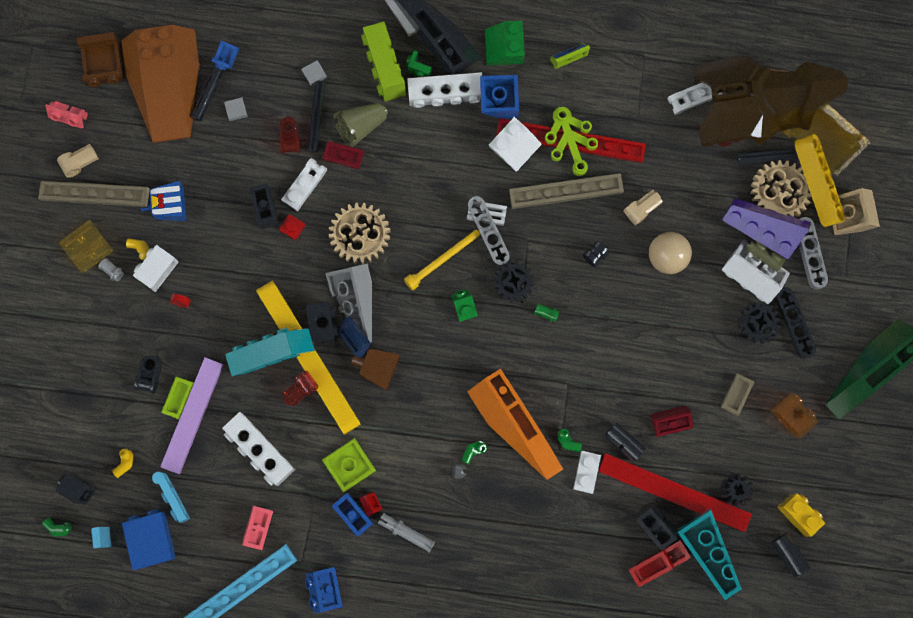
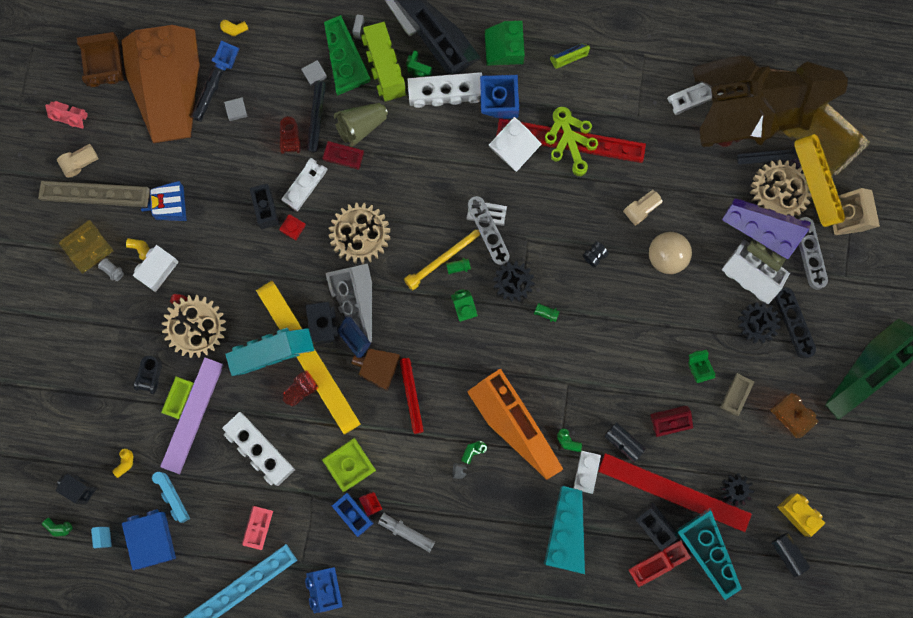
(183, 340): none -> tan gear
(232, 29): none -> yellow arm
(345, 60): none -> green wing
(358, 26): none -> light grey tile
(411, 395): none -> red axle
(458, 266): none -> green pin
(566, 191): dark tan plate -> none
(567, 533): none -> teal wedge
(700, 366): none -> green bracket

